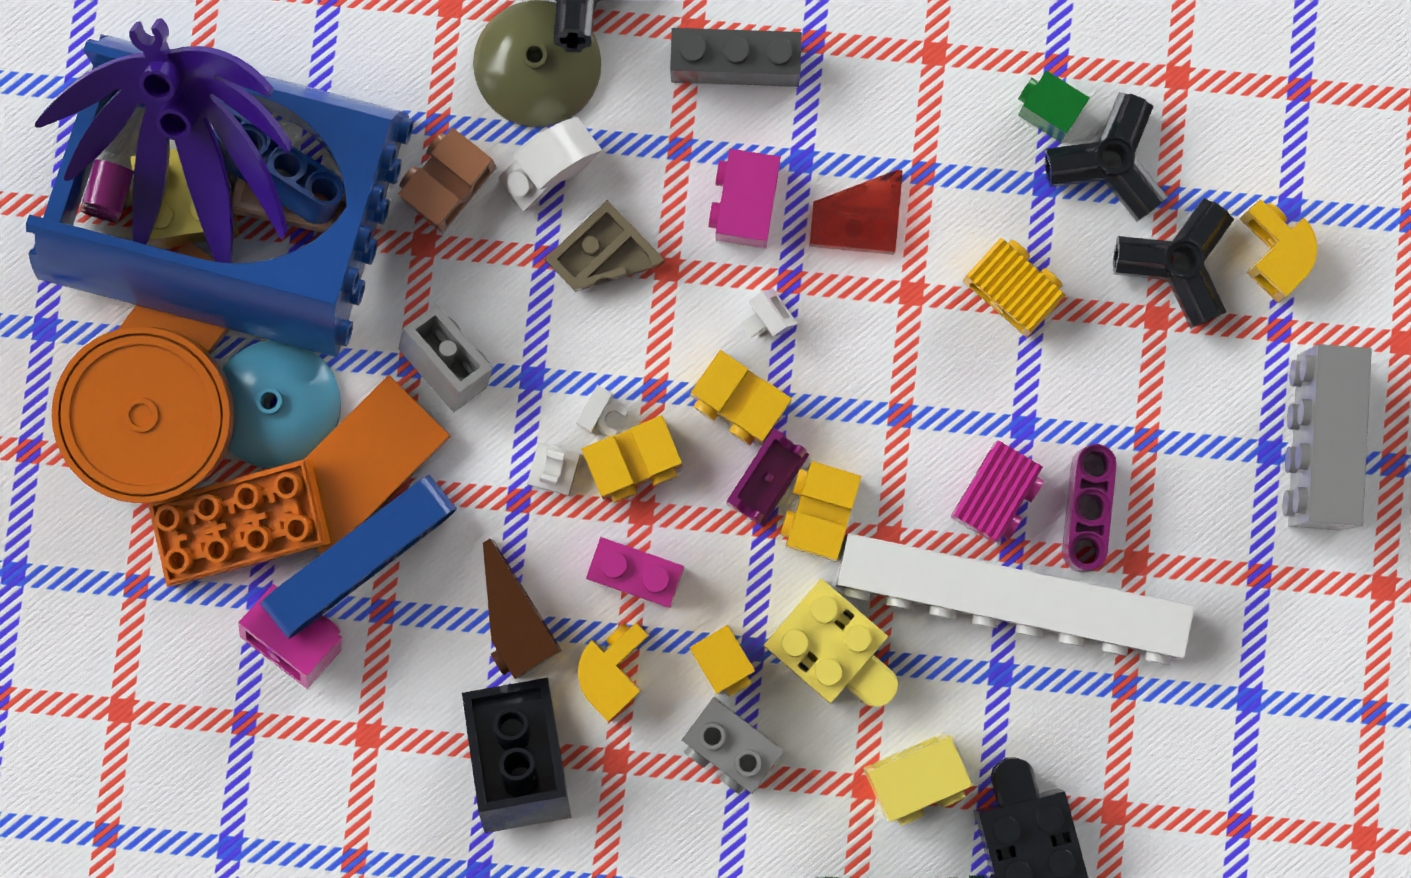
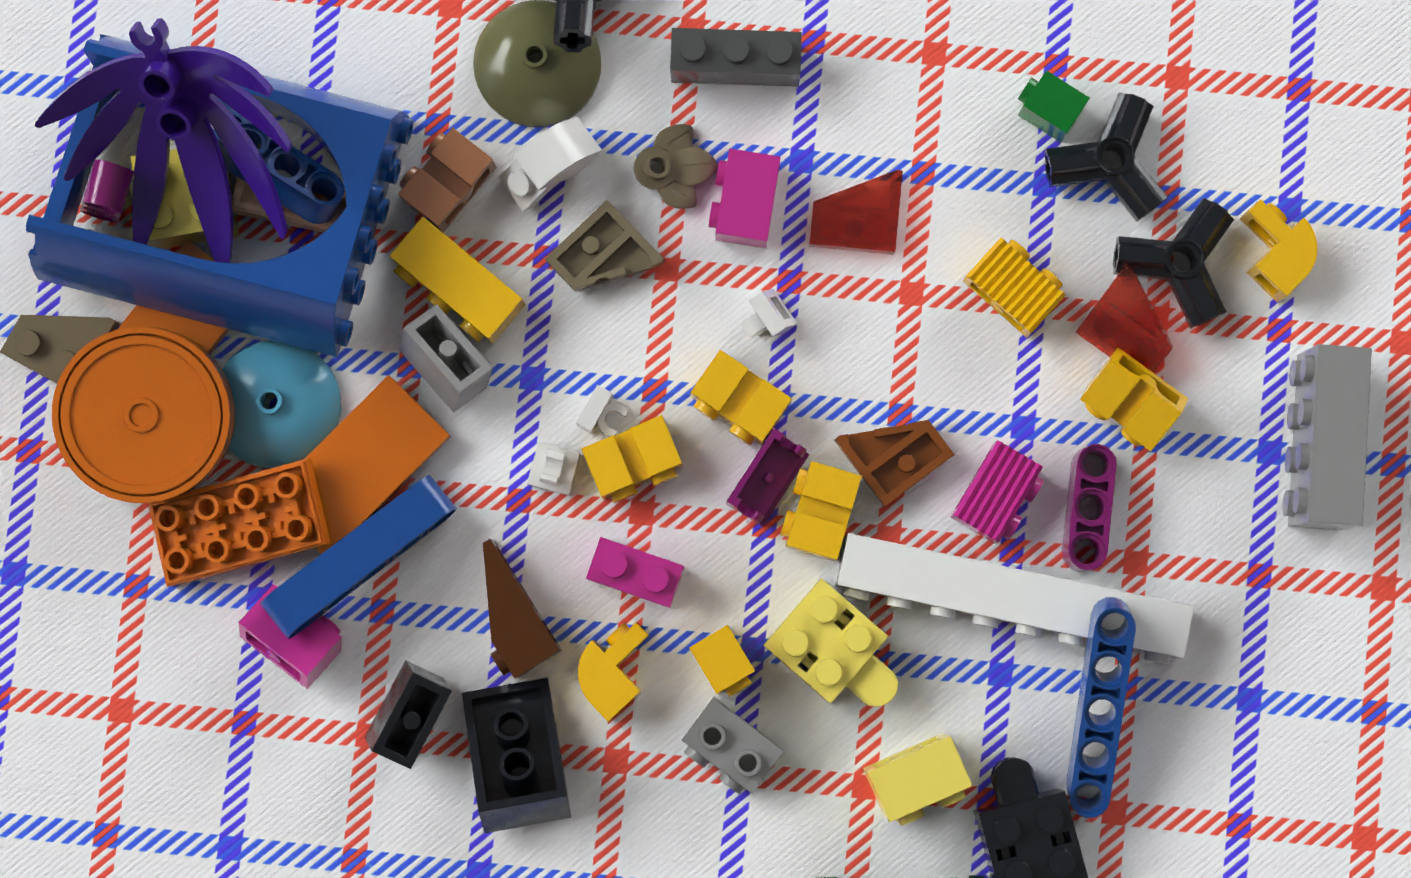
(52, 341): none -> dark tan wing
(408, 714): none -> black brick
(456, 281): none -> yellow brick
(681, 165): none -> dark tan plate
(895, 456): none -> dark orange wing
(1105, 727): none -> blue beam
(1127, 321): none -> clear red wing
(1134, 399): none -> yellow brick

